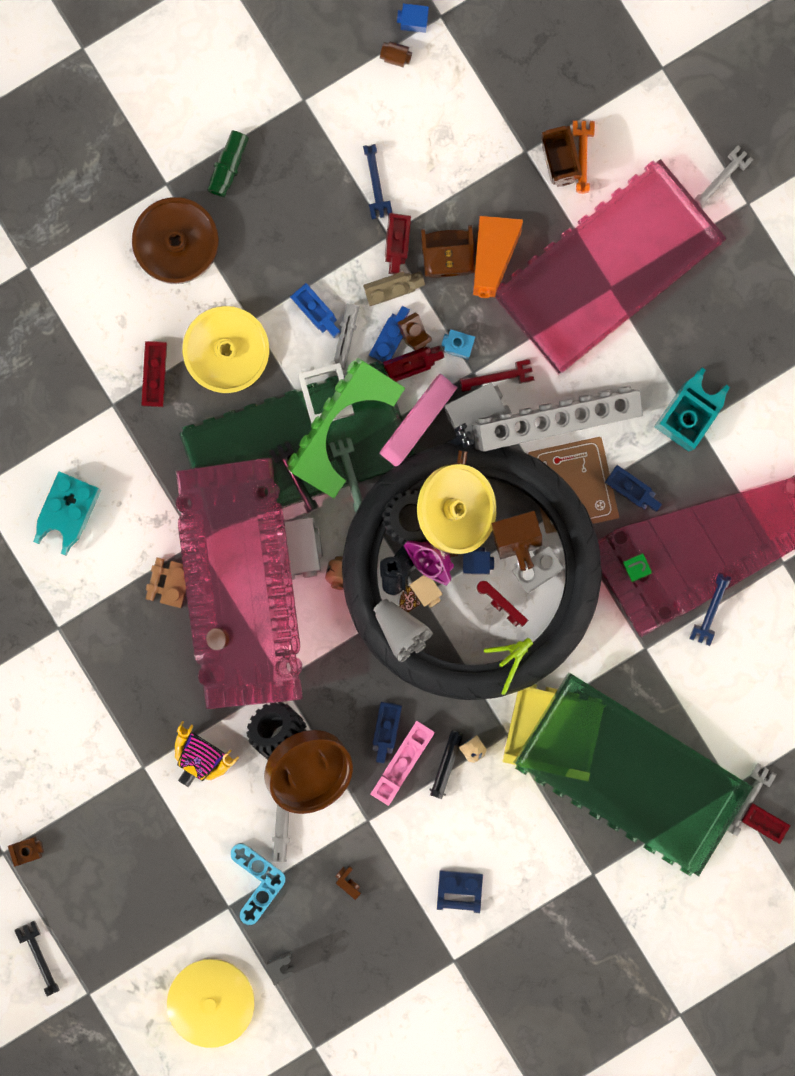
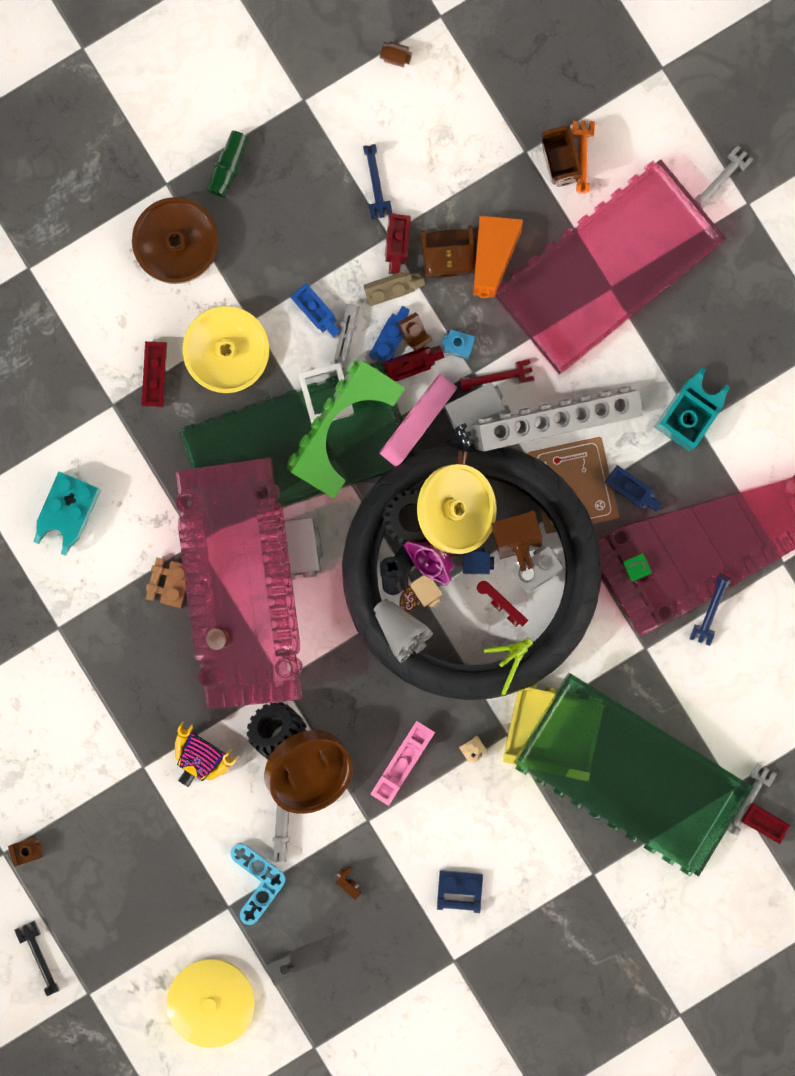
(284, 456): black hinge -> none
(334, 573): medium nougat head -> none
(343, 453): sand green hinge -> none
(386, 730): dark blue hinge -> none
(413, 18): blue brick -> none
(446, 764): black axle -> none

